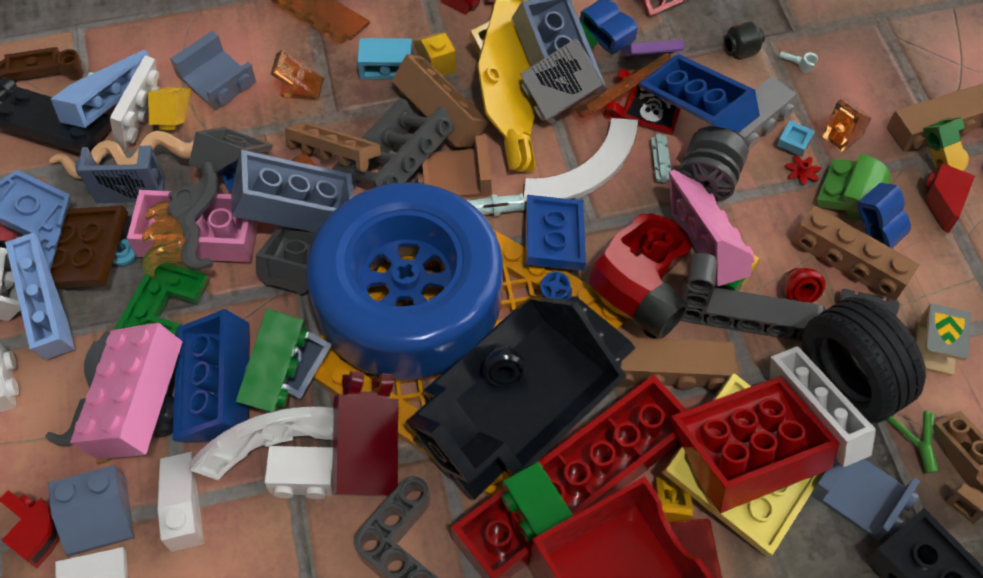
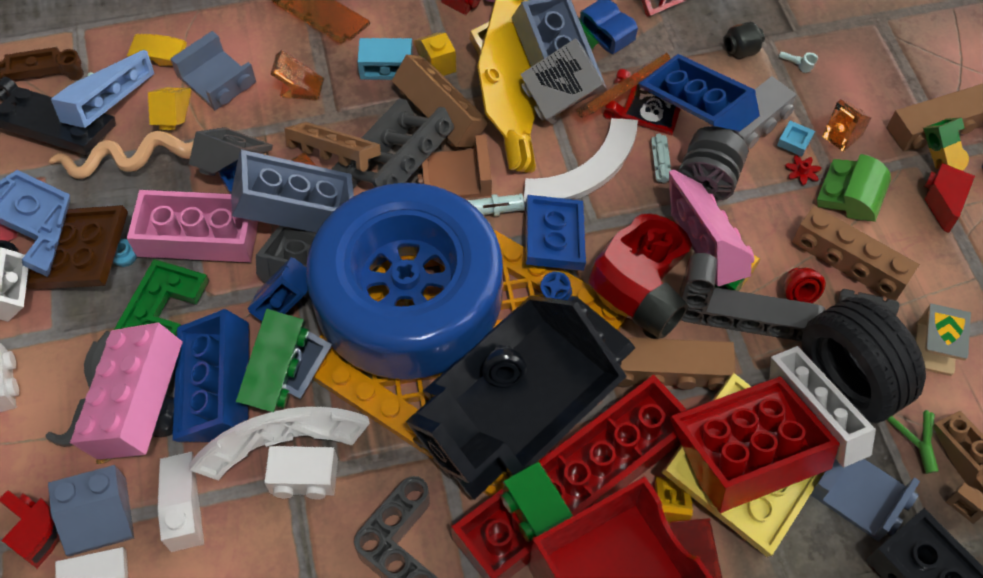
(38, 298): light blue slope -> none
(120, 182): sand blue panel -> none
(133, 104): white plate -> none
(159, 47): none -> yellow slope
(176, 228): piece -> none
(281, 290): none -> blue brick
(365, 438): dark red tile -> none
(652, 48): medium lavender tile -> none
(884, 214): blue brick -> none

